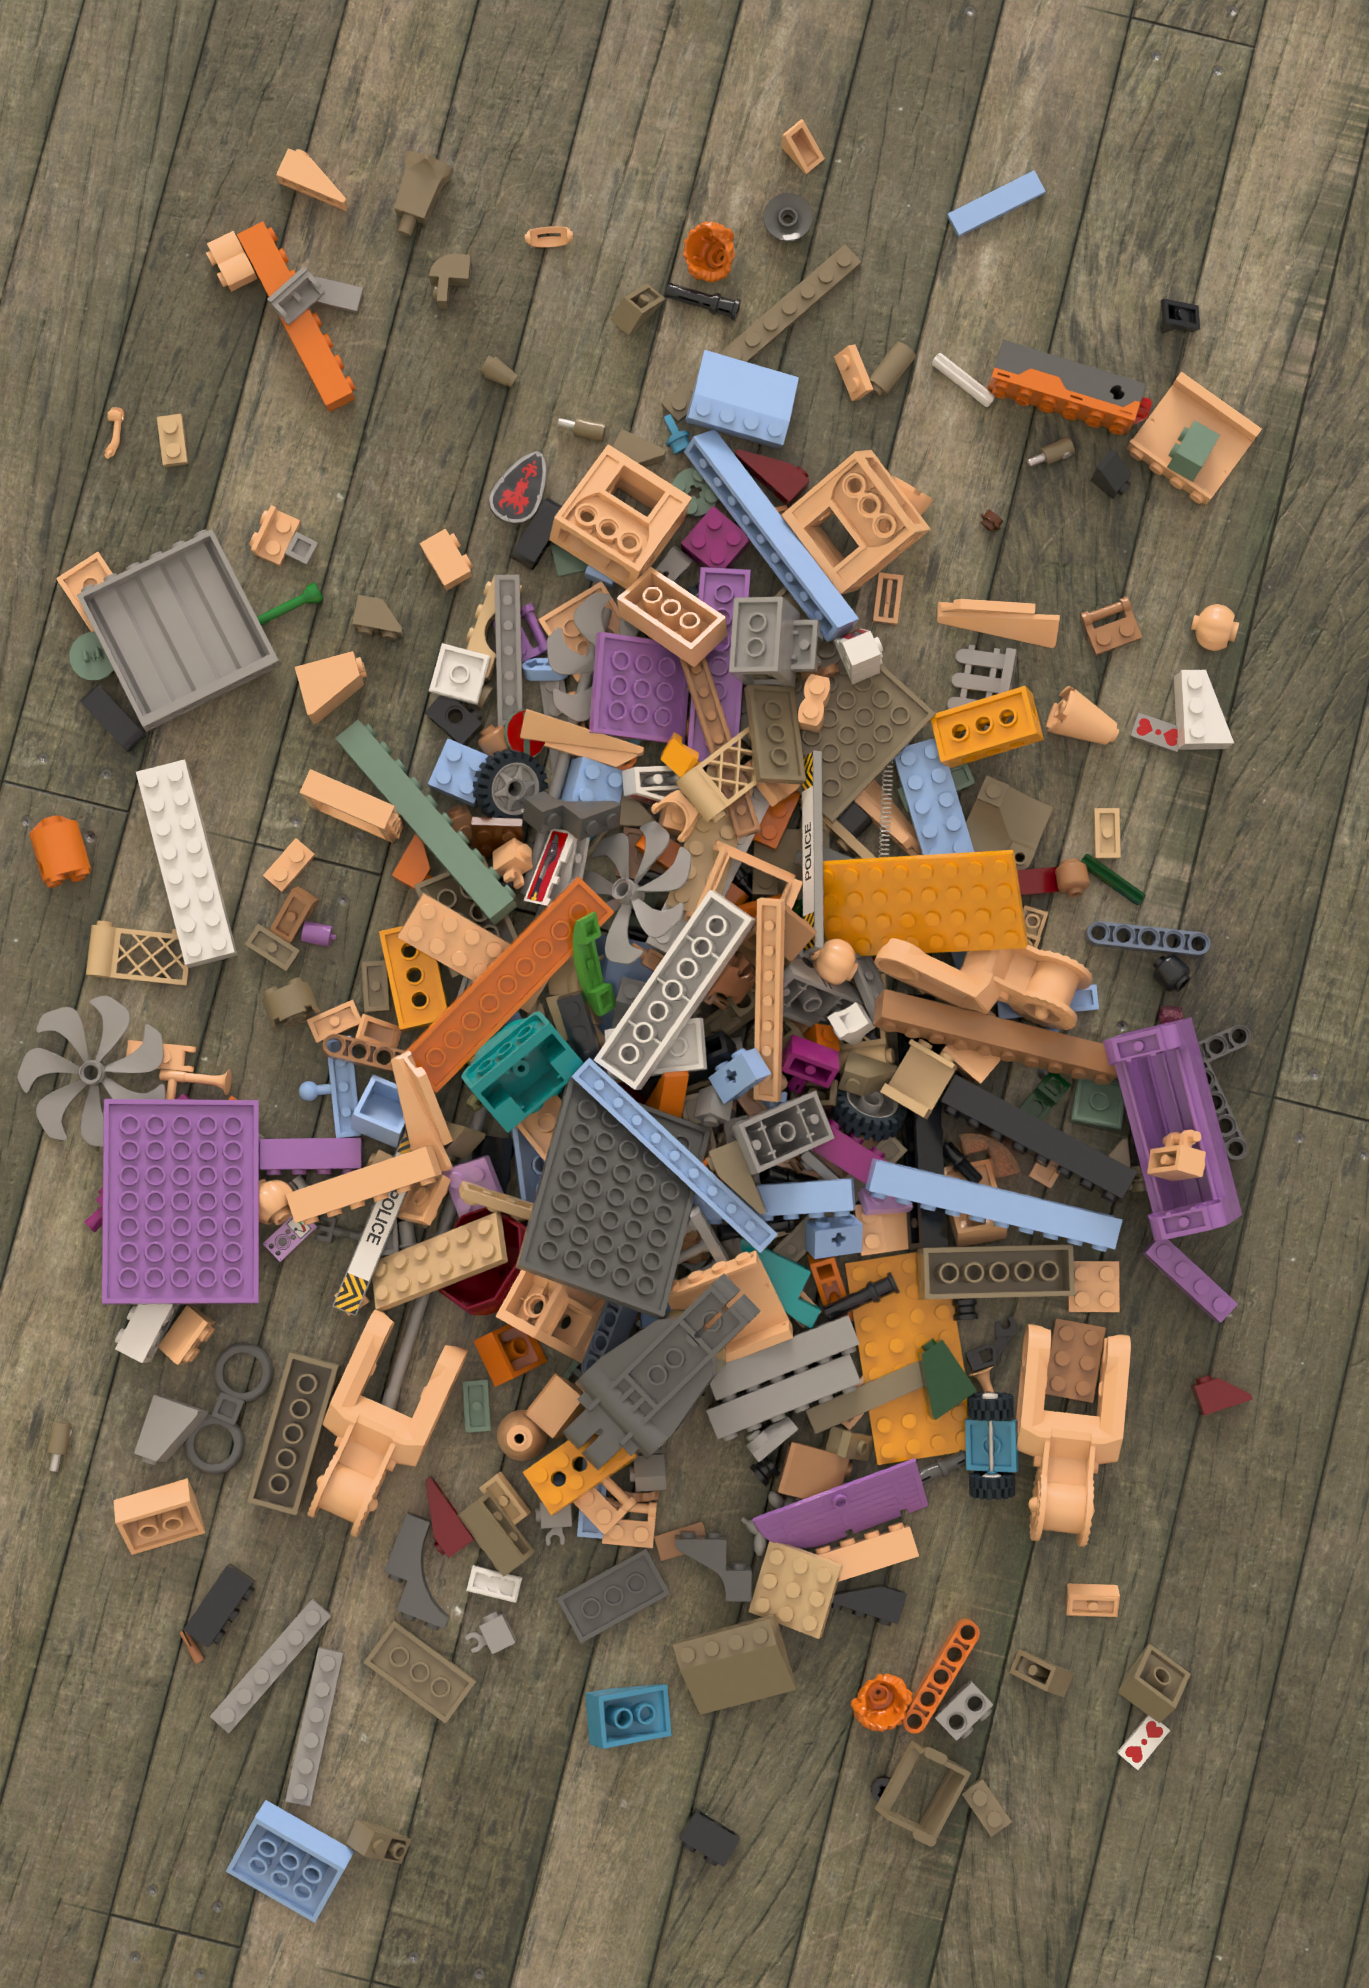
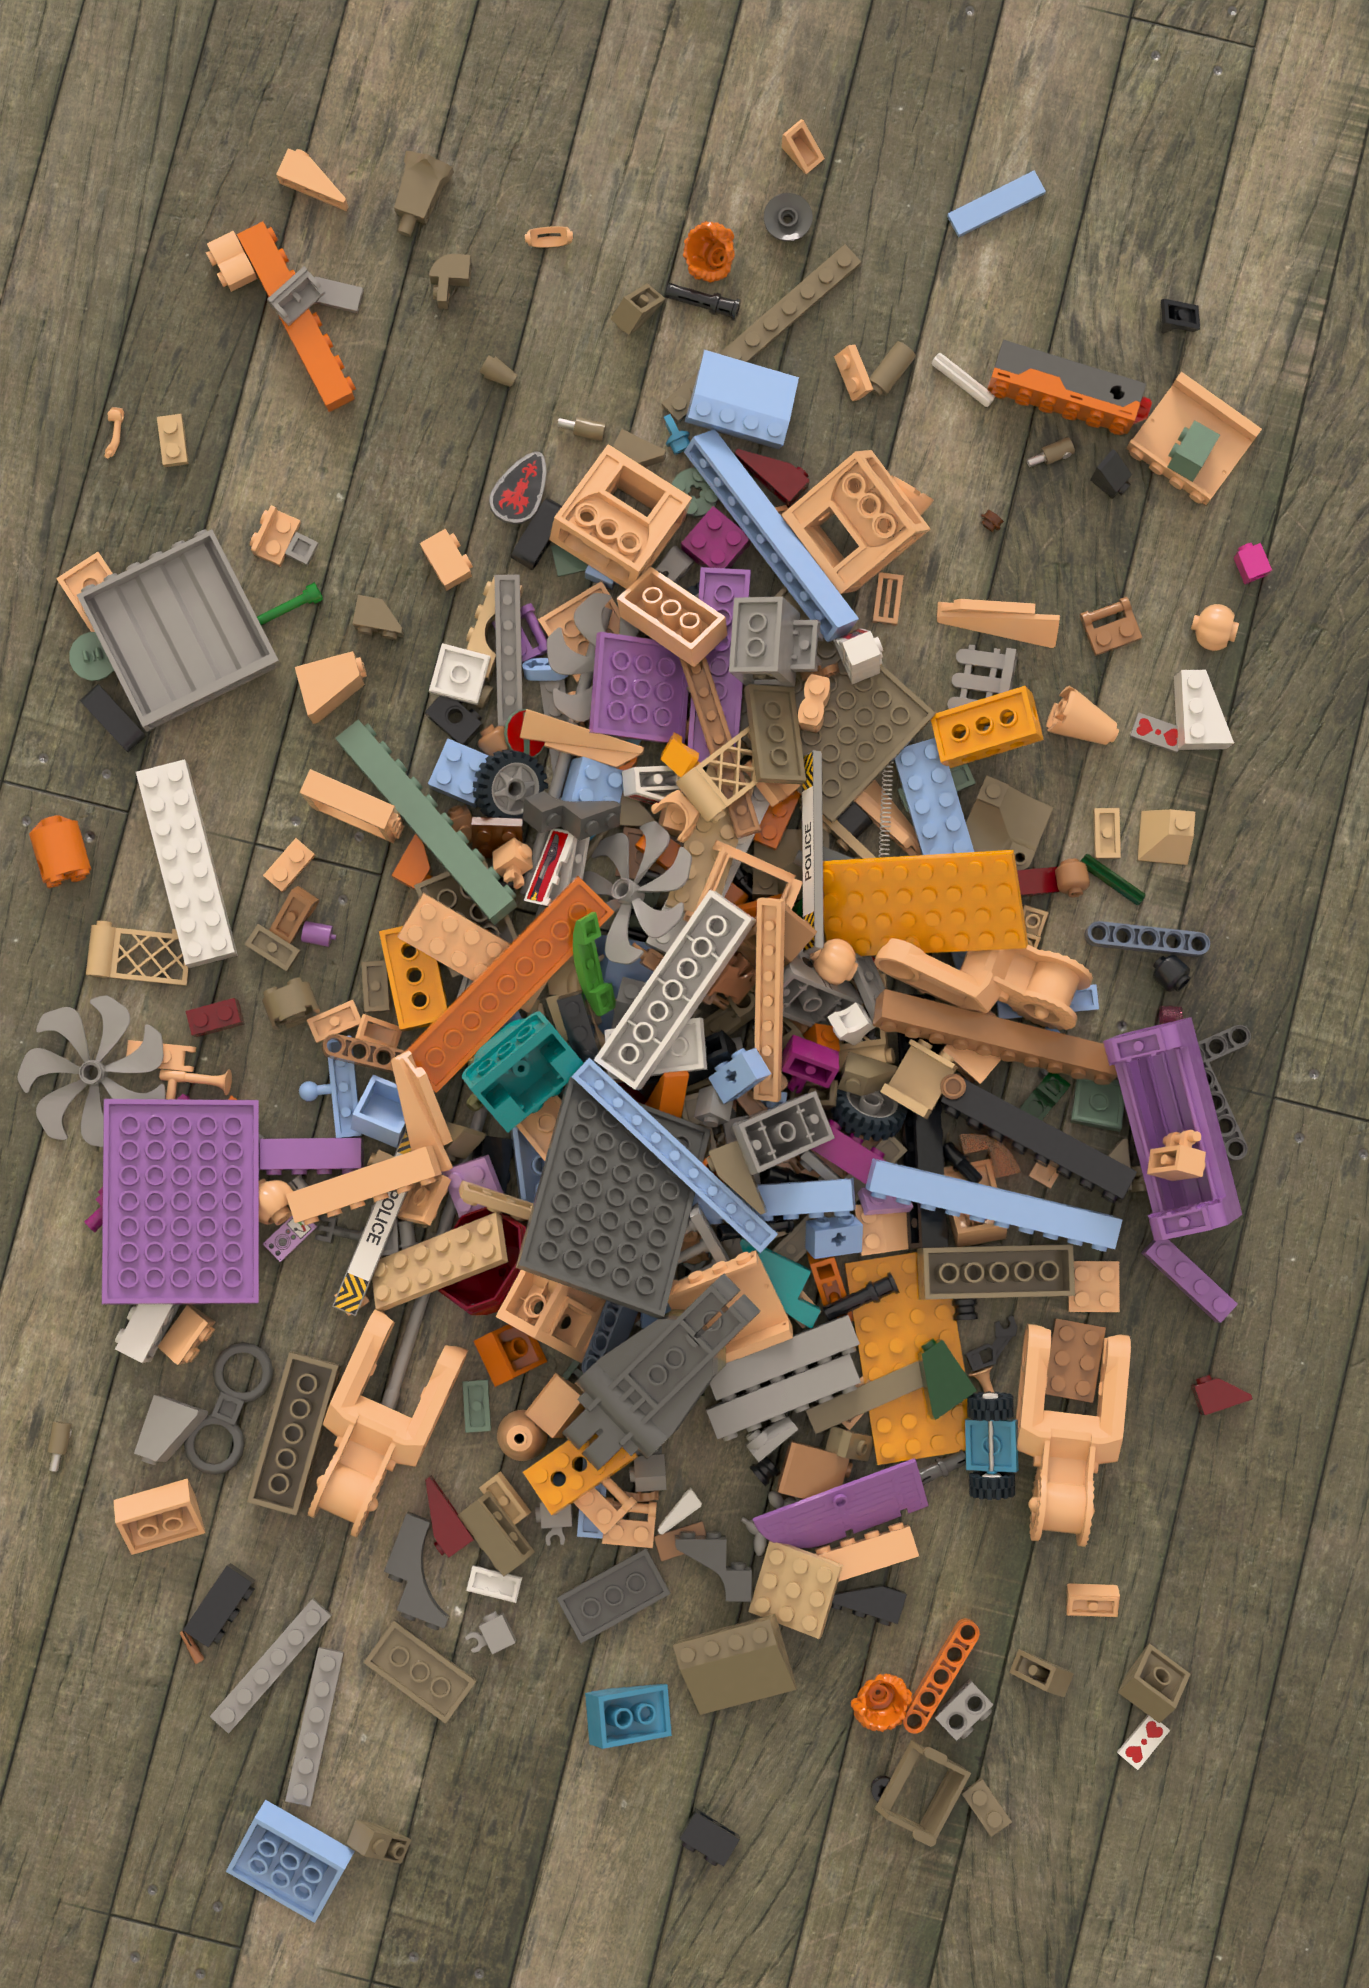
(215, 1017): none -> dark red brick
(684, 1507): none -> white slope
(953, 1086): none -> medium nougat plate
(1166, 836): none -> tan slope
(1252, 562): none -> dark pink brick

